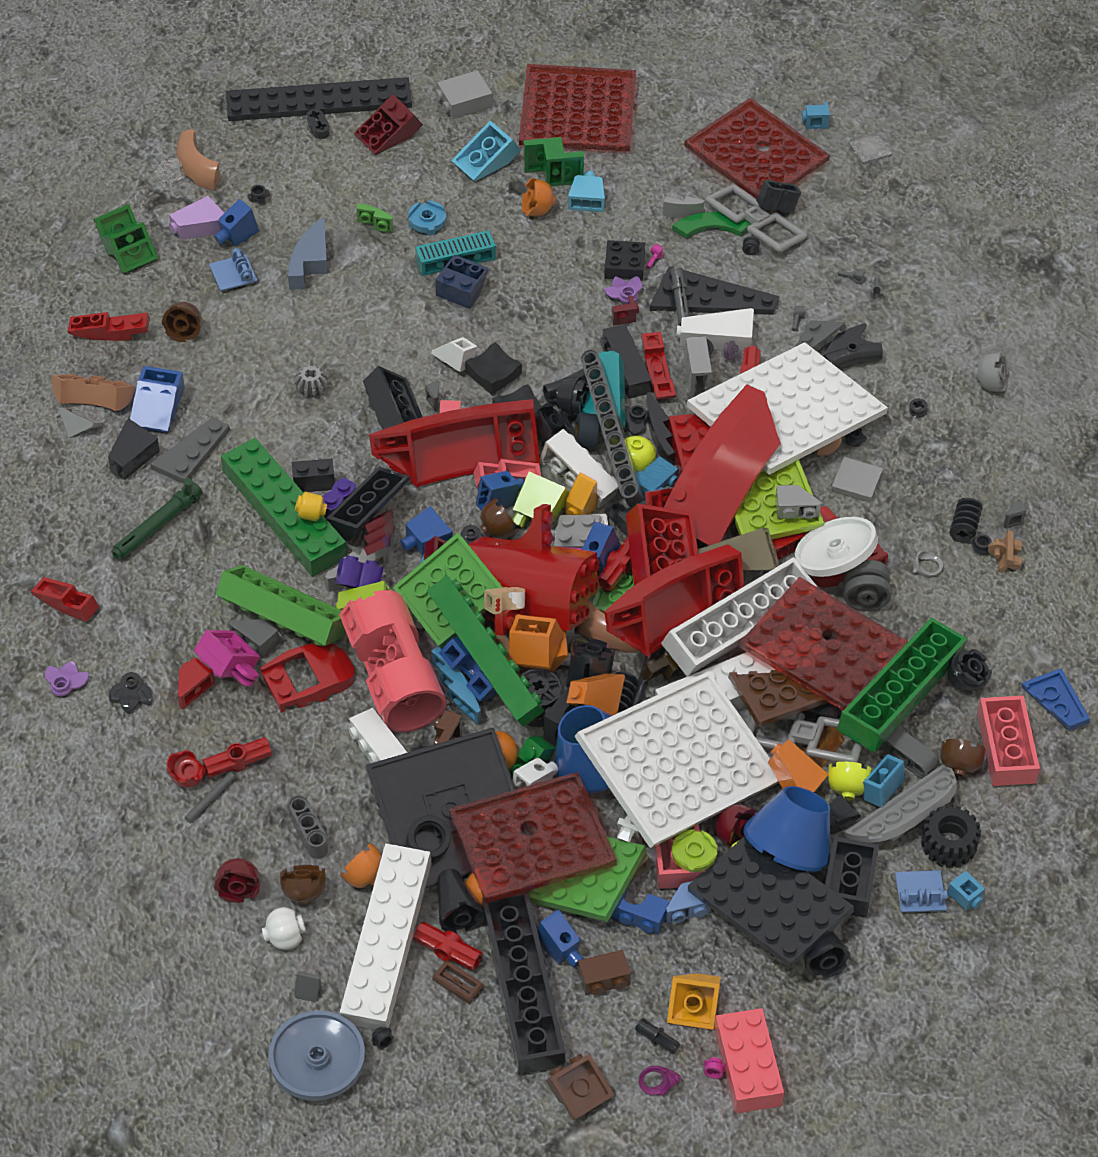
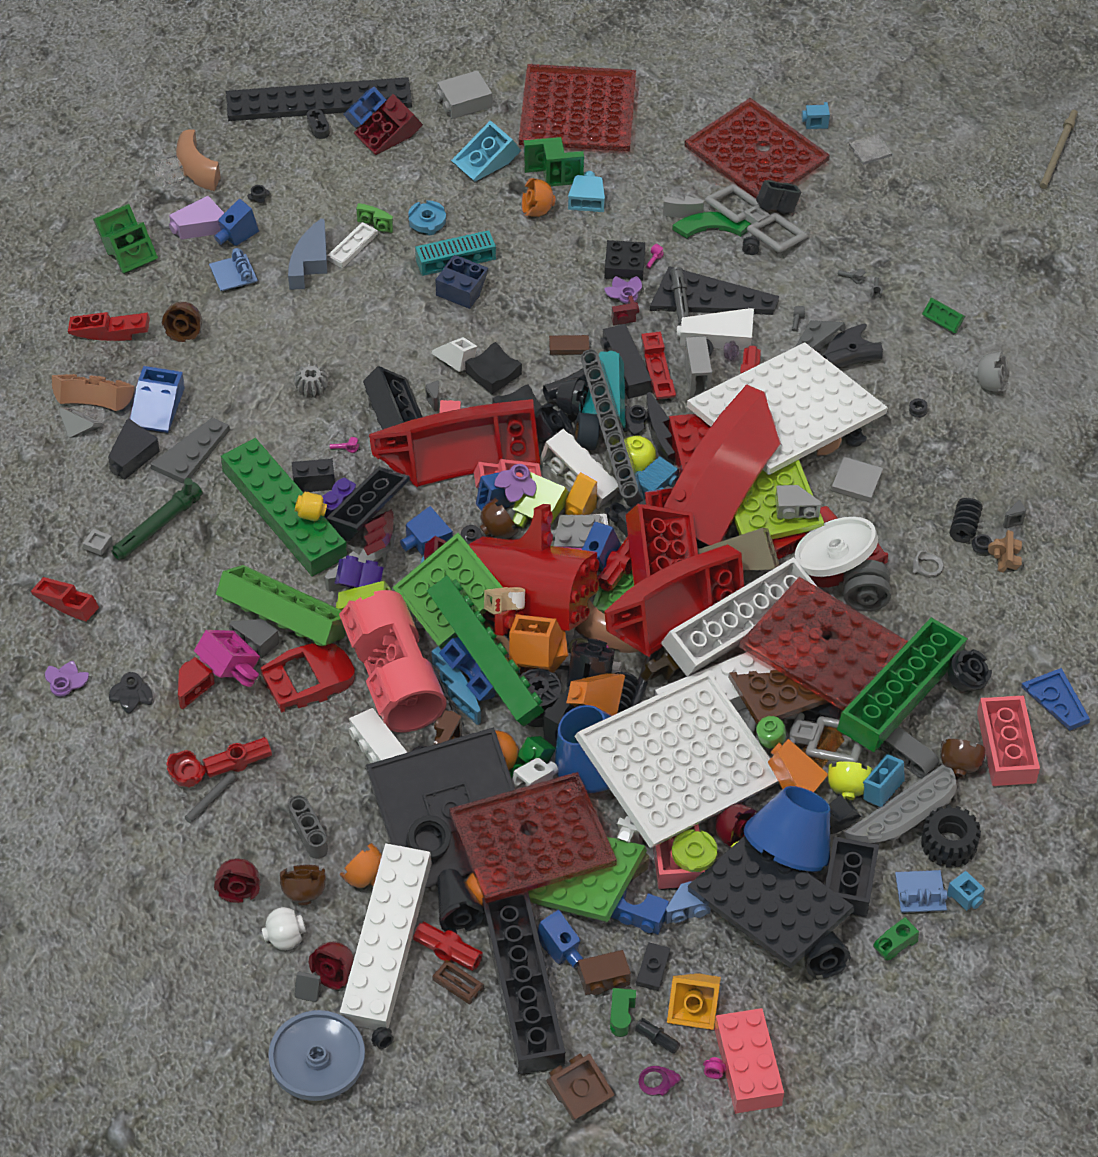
(97, 542): none -> light grey plate
(332, 963): none -> dark red cylinder
(351, 446): none -> dark pink hand
(352, 245): none -> white tile
(364, 107): none -> blue piece
(515, 485): none -> medium lavender plate
(568, 344): none -> reddish brown tile
(620, 1018): none -> green leg
(653, 966): none -> black plate
(771, 731): none -> bright green head
(896, 939): none -> green leg
(943, 315): none -> green plate
(1068, 126): none -> dark tan bar

